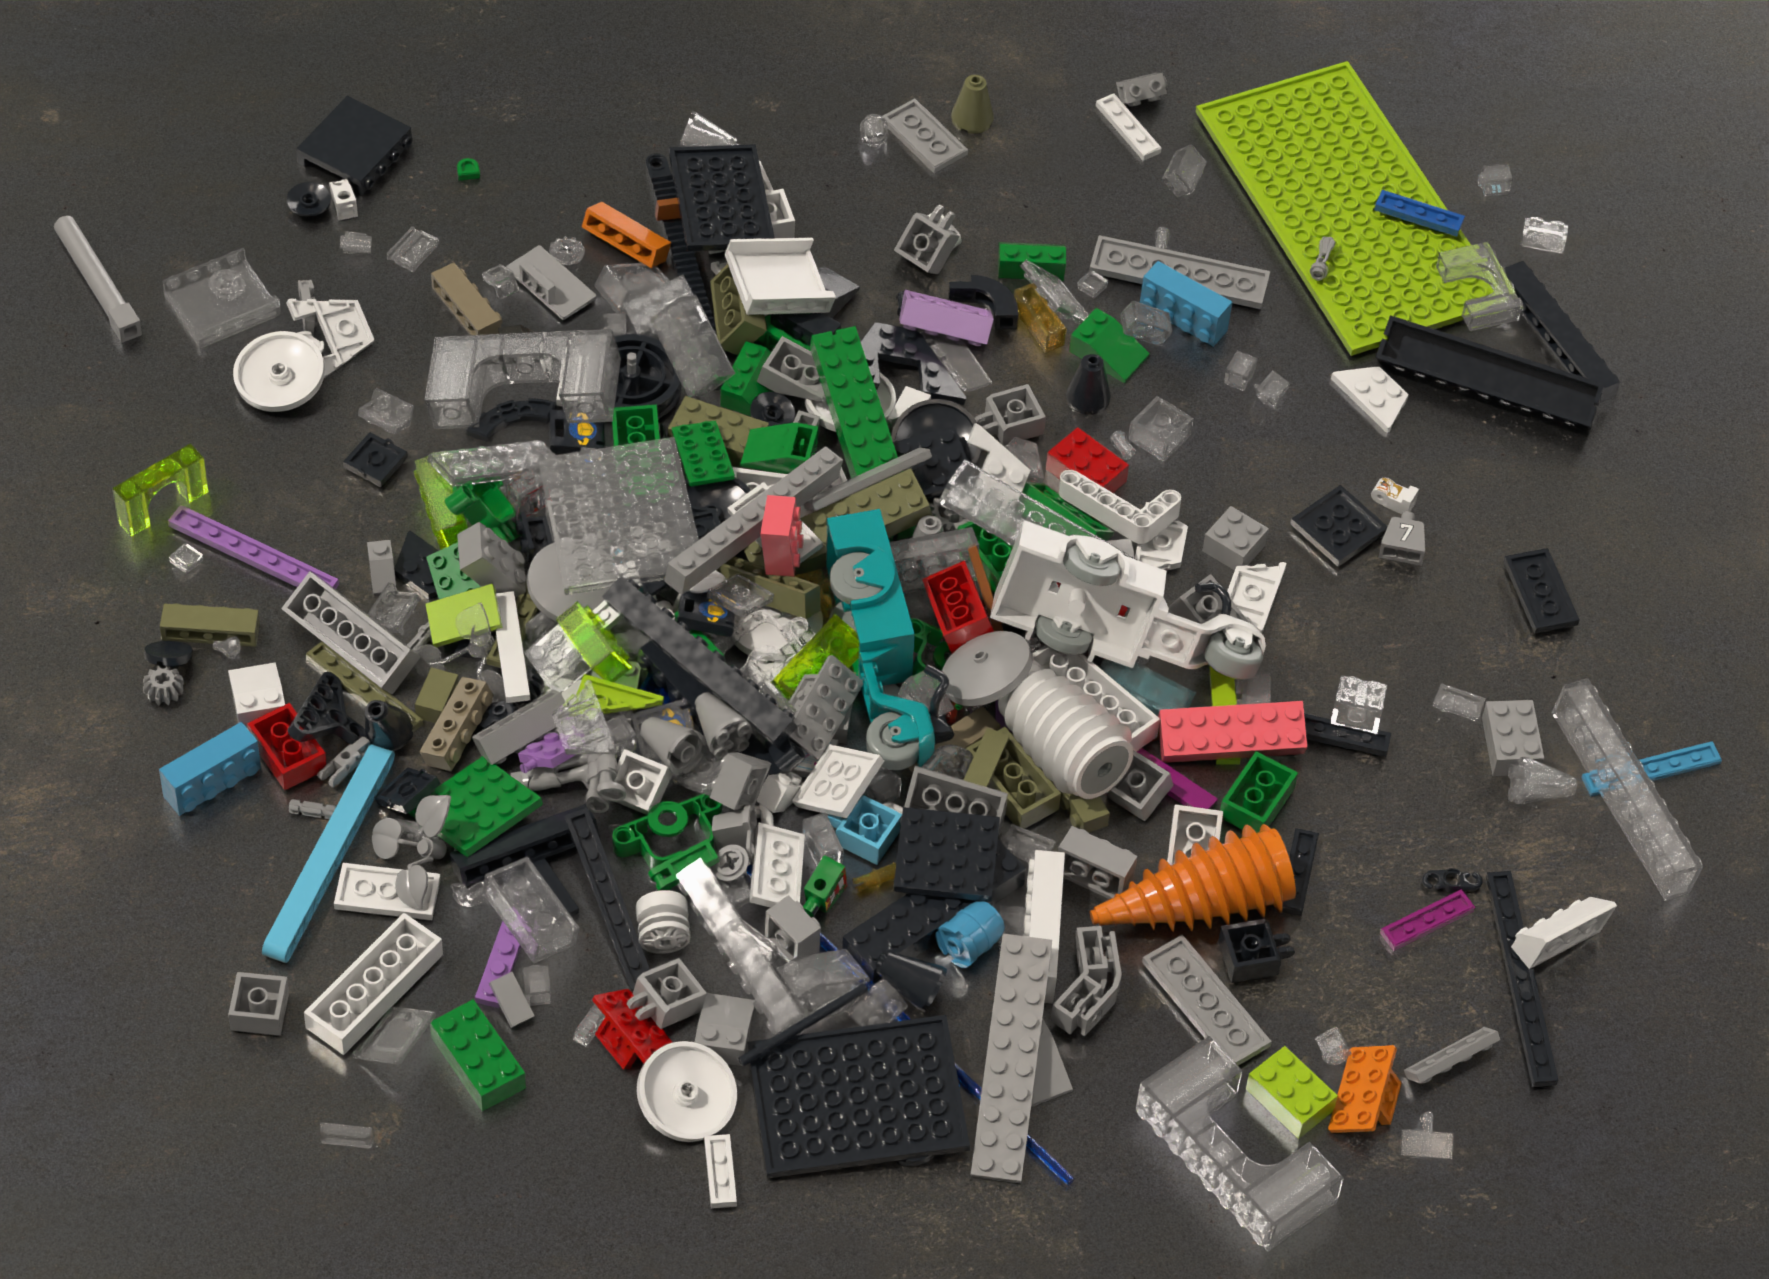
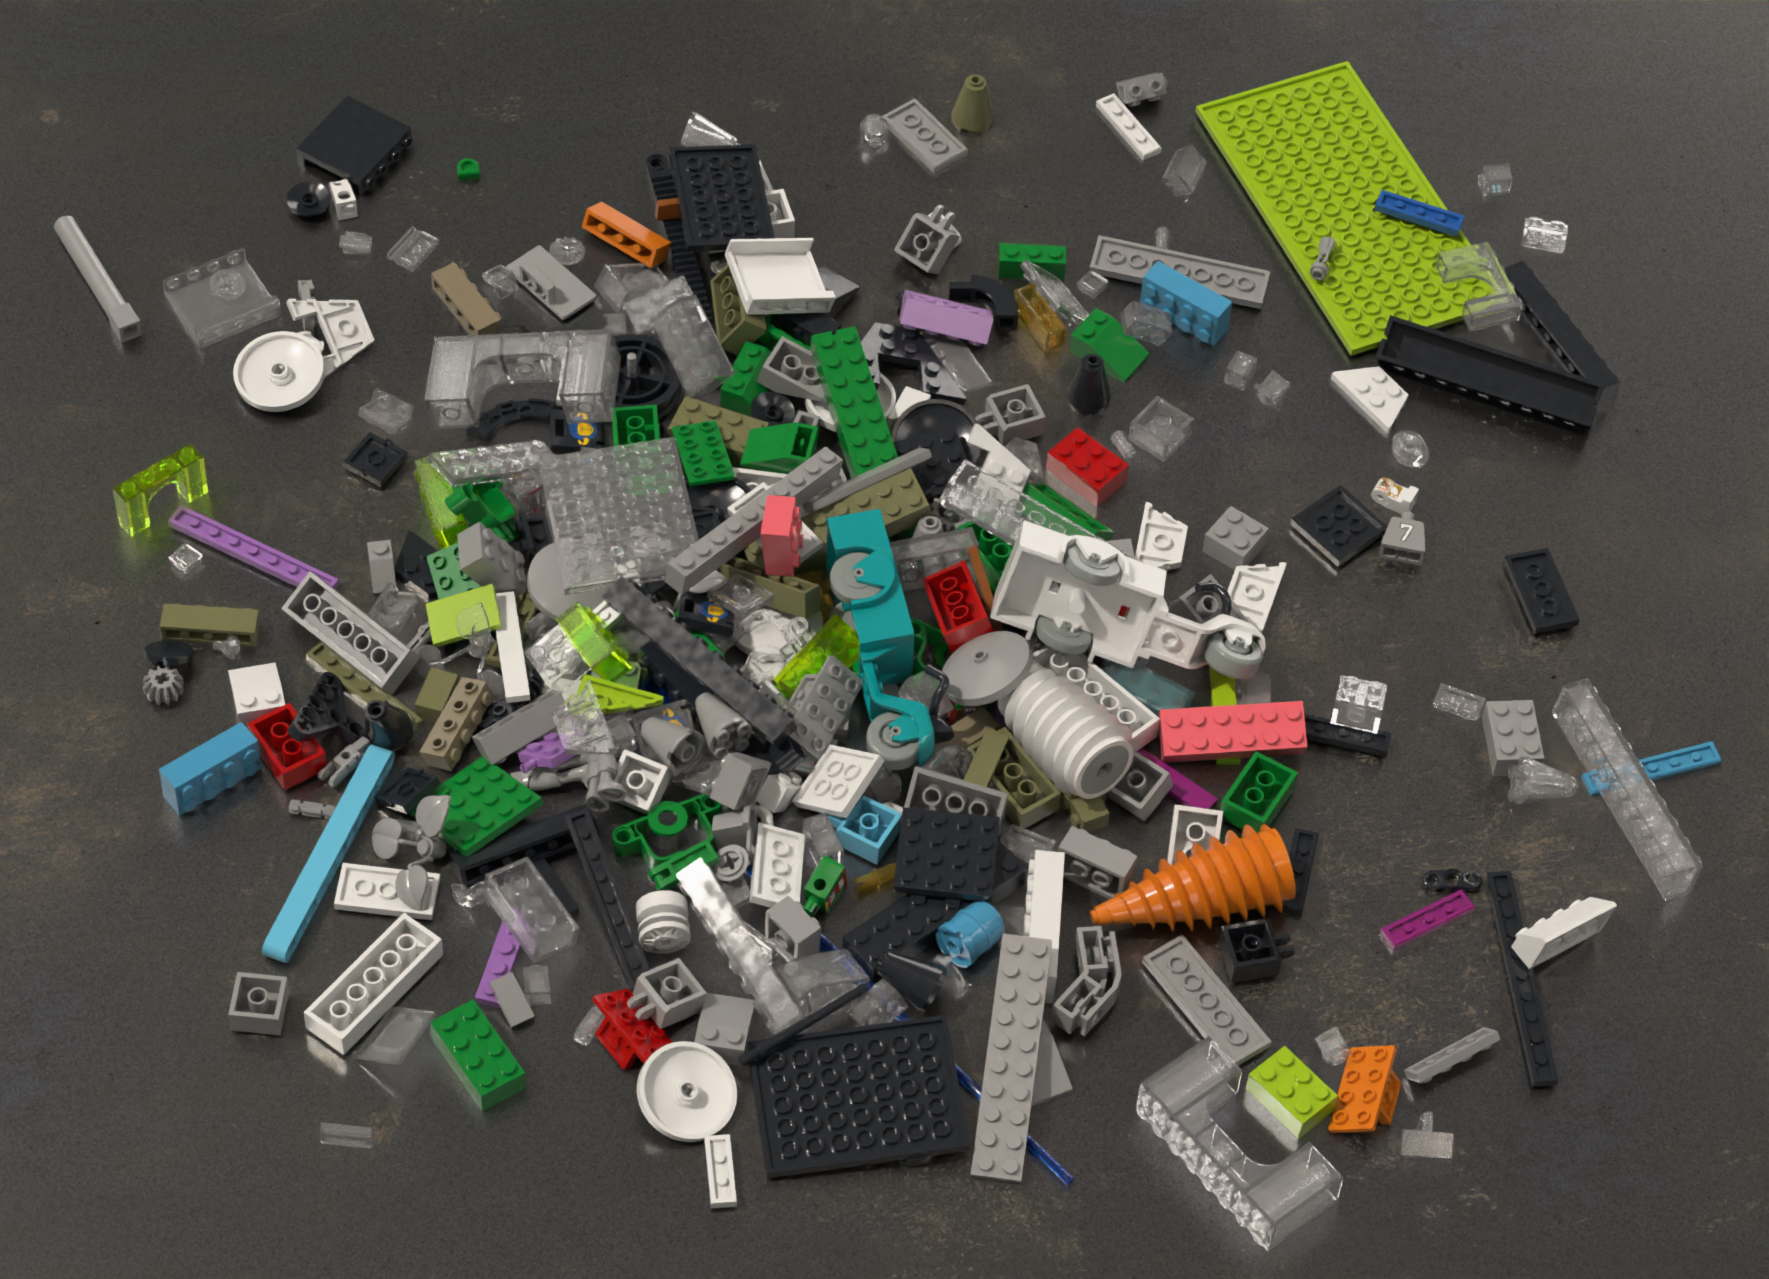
(1117, 513): white beam -> none
(1410, 449): none -> clear hat

